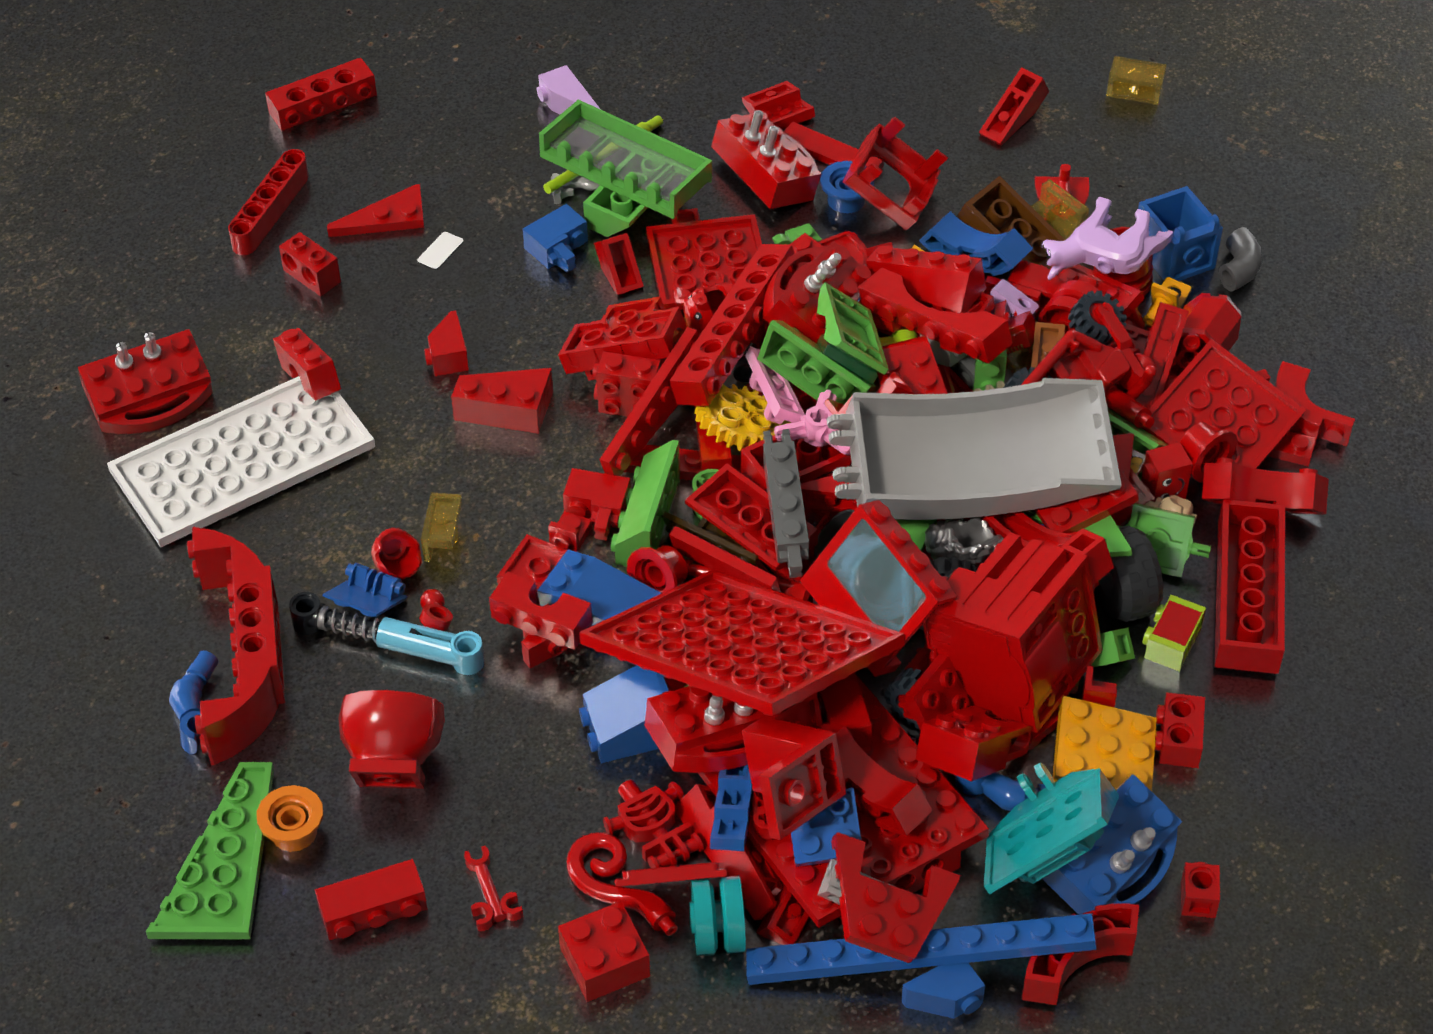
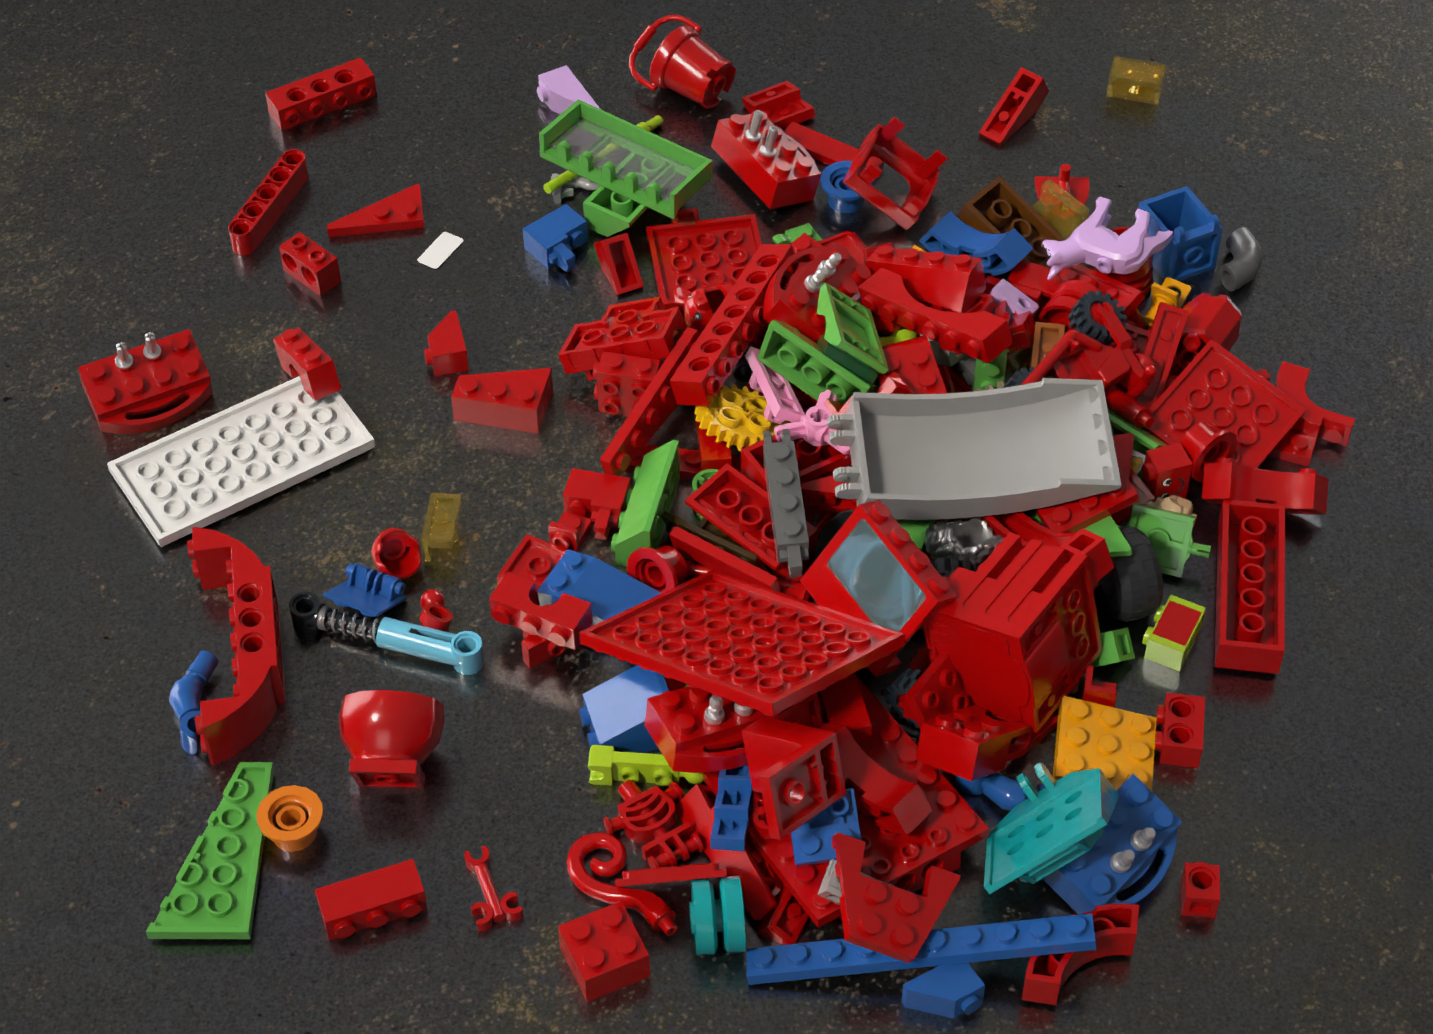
(641, 767): none -> lime plate
(685, 63): none -> red piece

